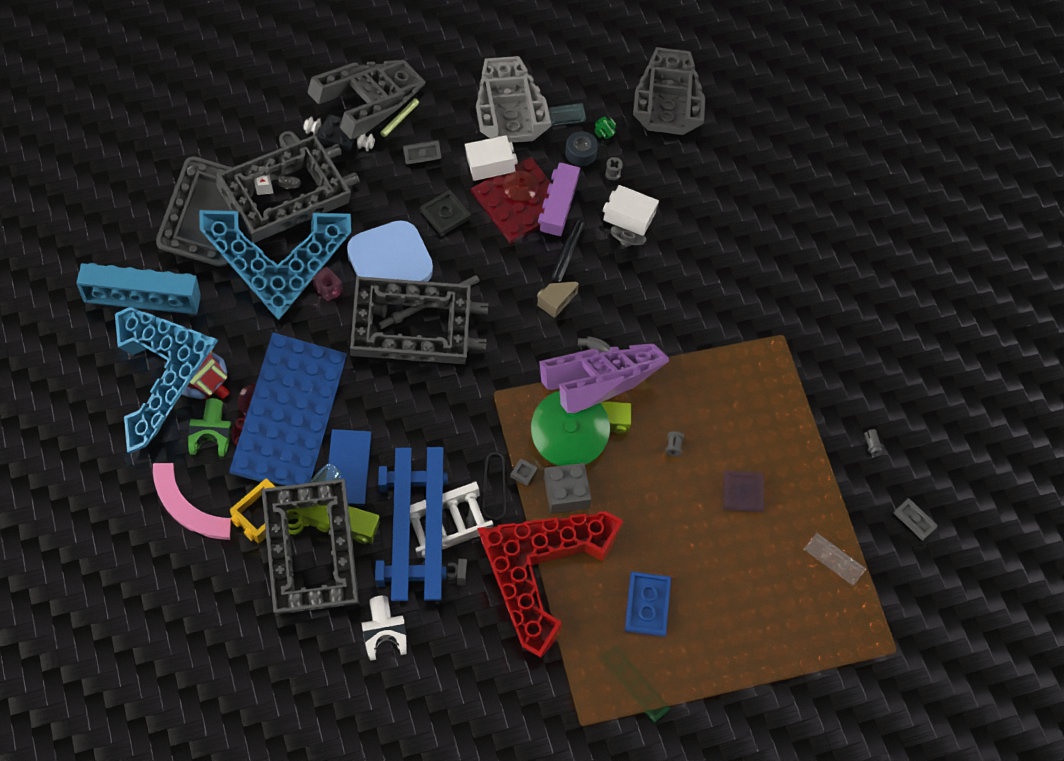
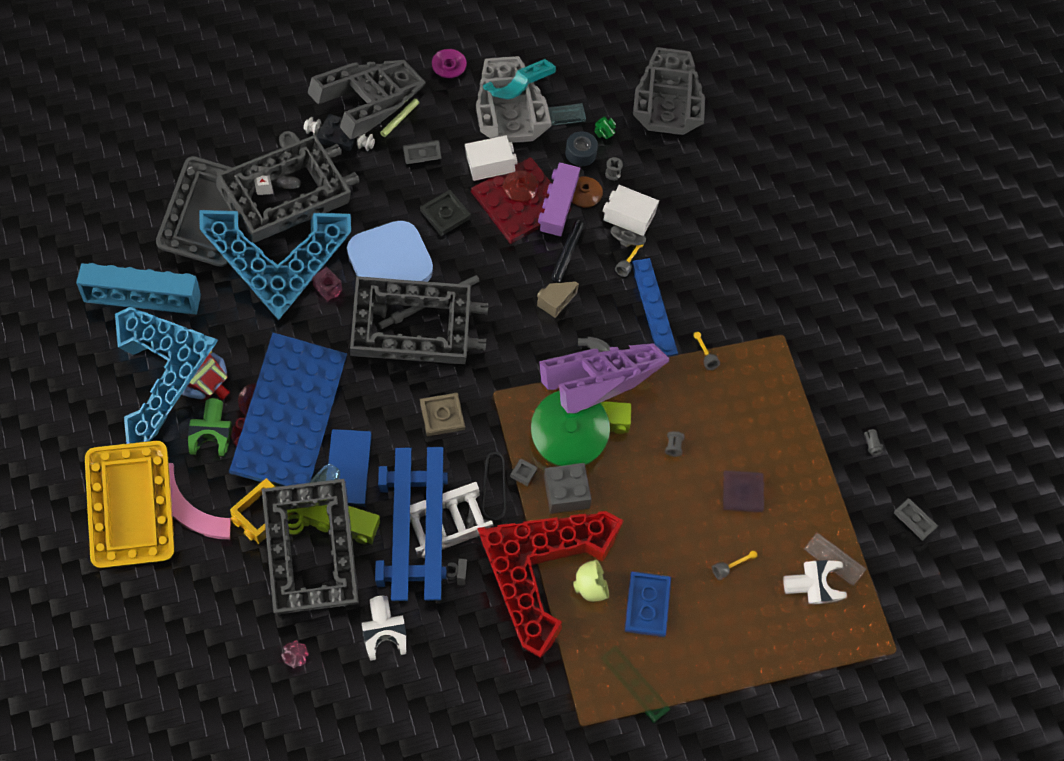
(129, 504): none -> yellow wedge
(294, 654): none -> clear pink gear
(442, 414): none -> dark tan tile
(449, 63): none -> magenta dish
(522, 79): none -> teal piece
(588, 197): none -> dark orange dish
(591, 582): none -> yellowish green cylinder
(624, 267): none -> dark grey hinge
(654, 307): none -> blue plate
(710, 360): none -> dark grey hinge
(721, 569): none -> dark grey hinge
(815, 583): none -> white connector

